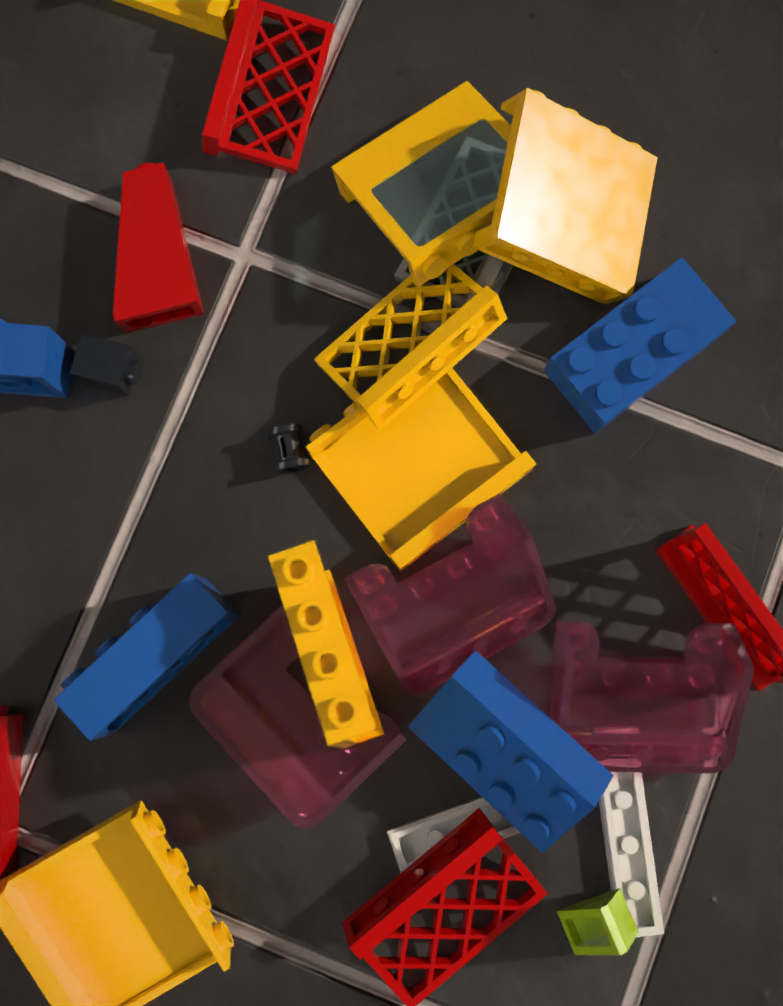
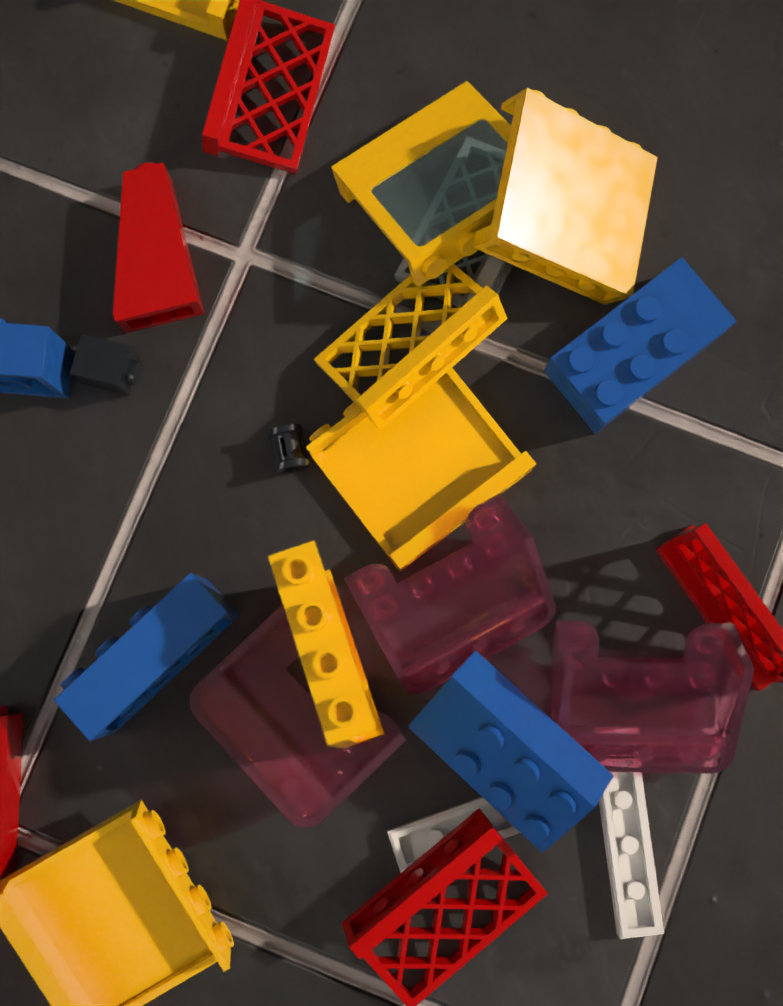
(599, 925): lime slope -> none

